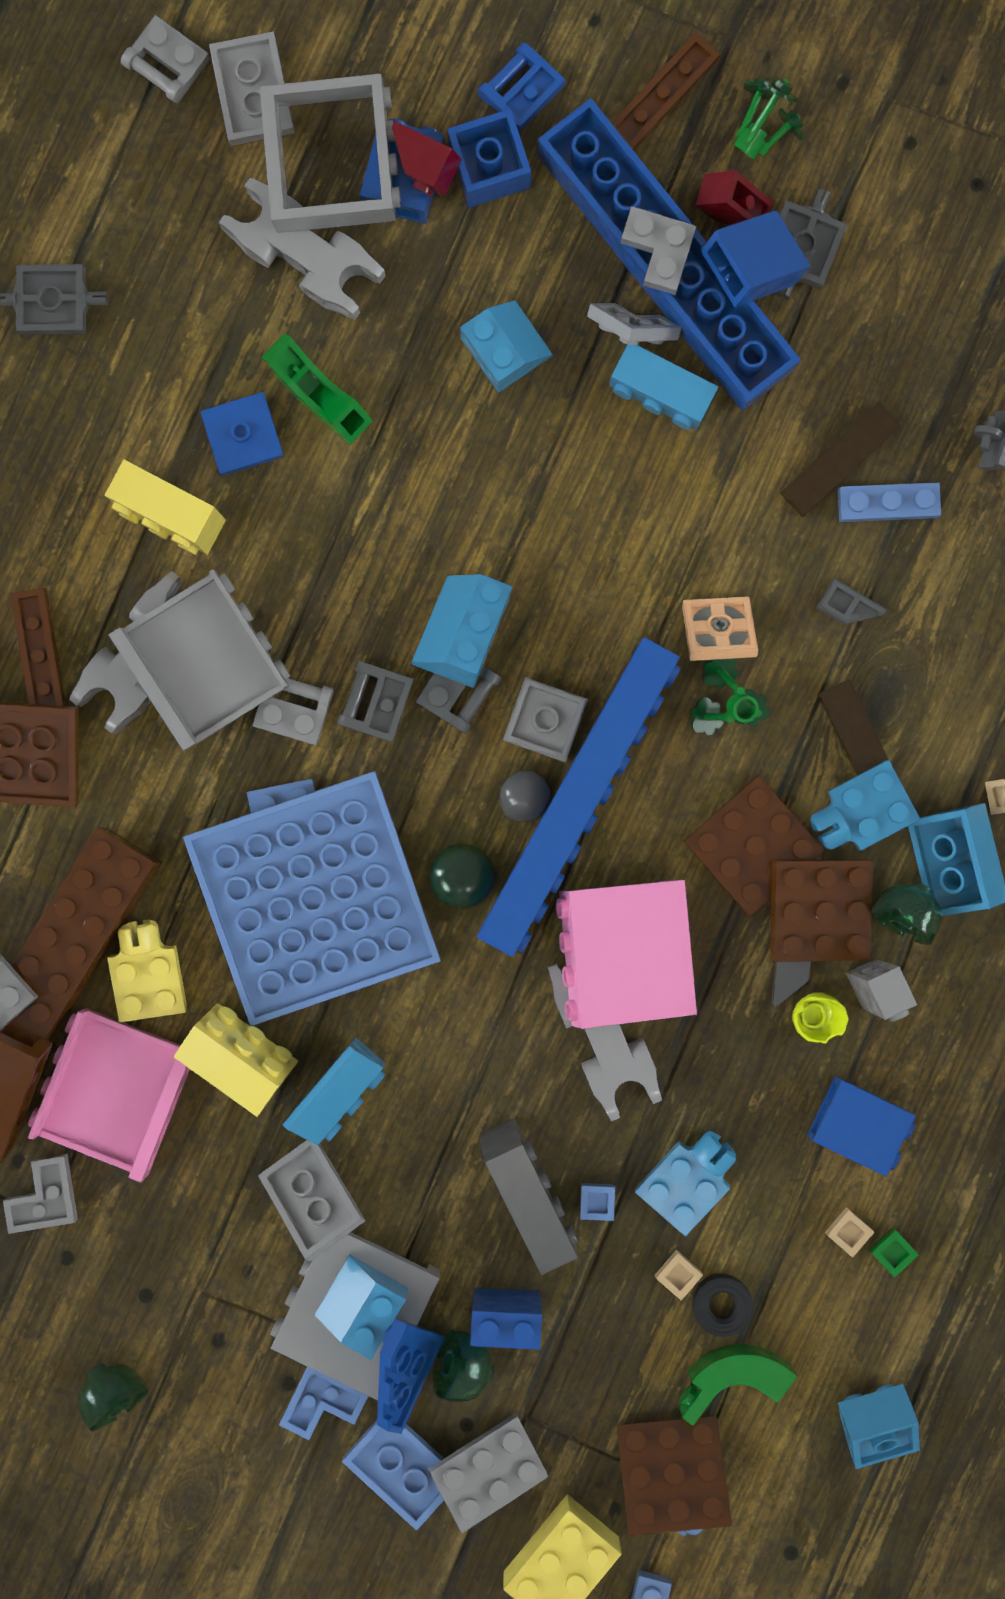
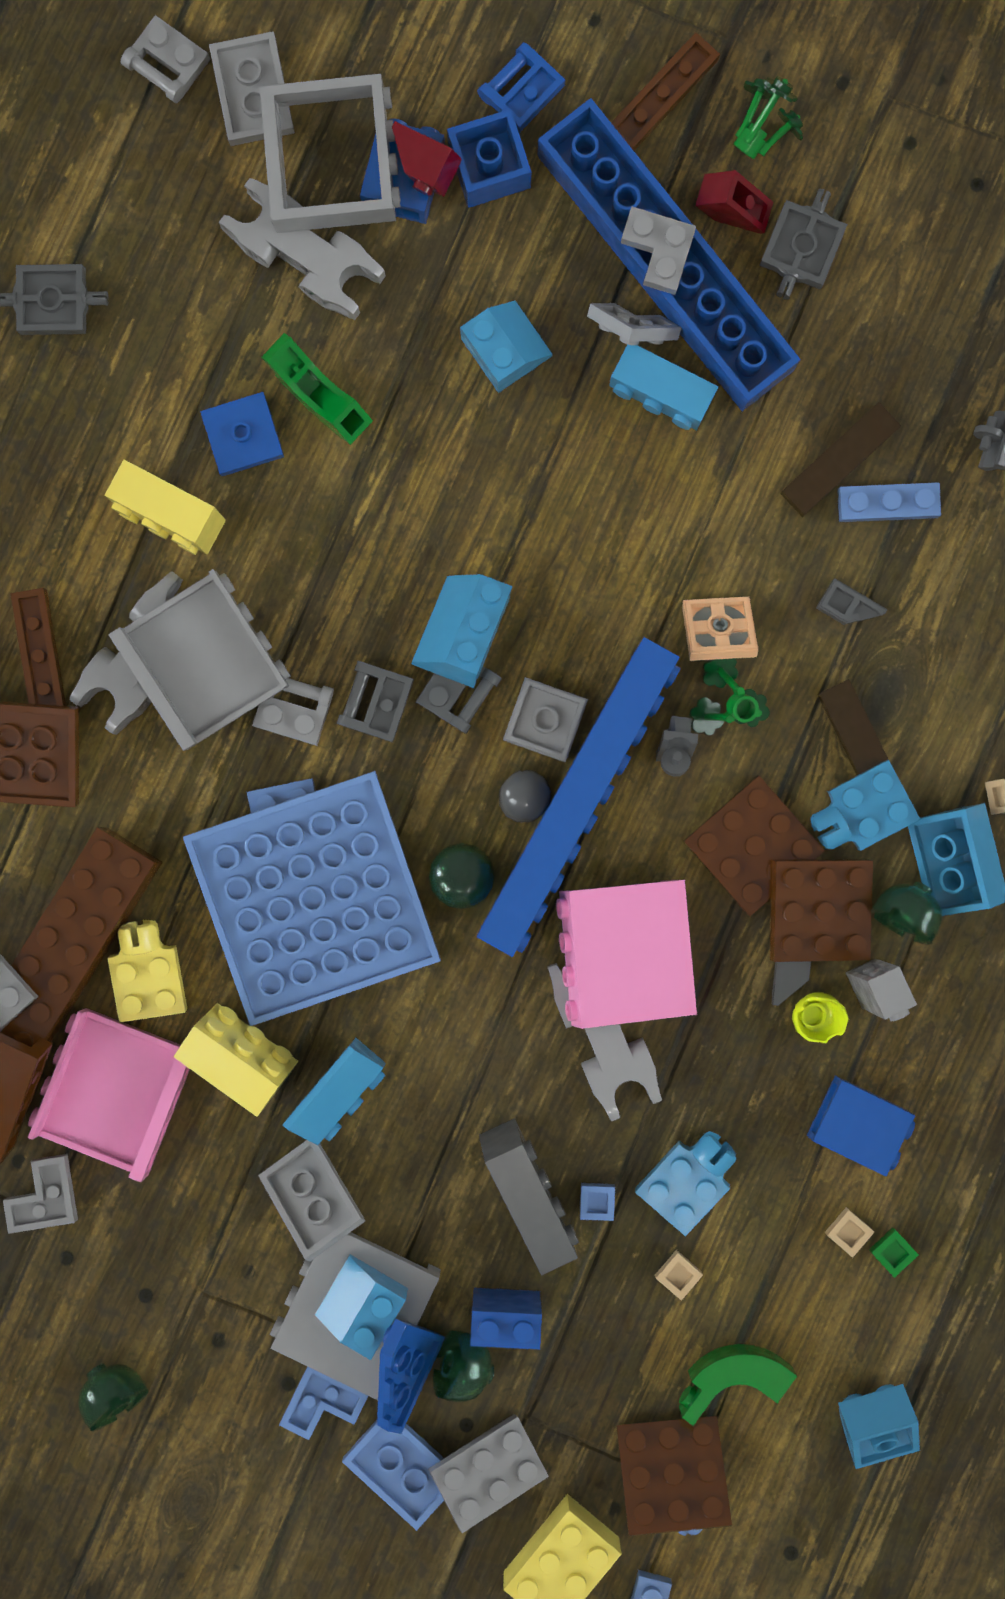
(677, 746): none -> dark grey hips
(737, 1319): black tyre -> none
(755, 258): blue brick -> none

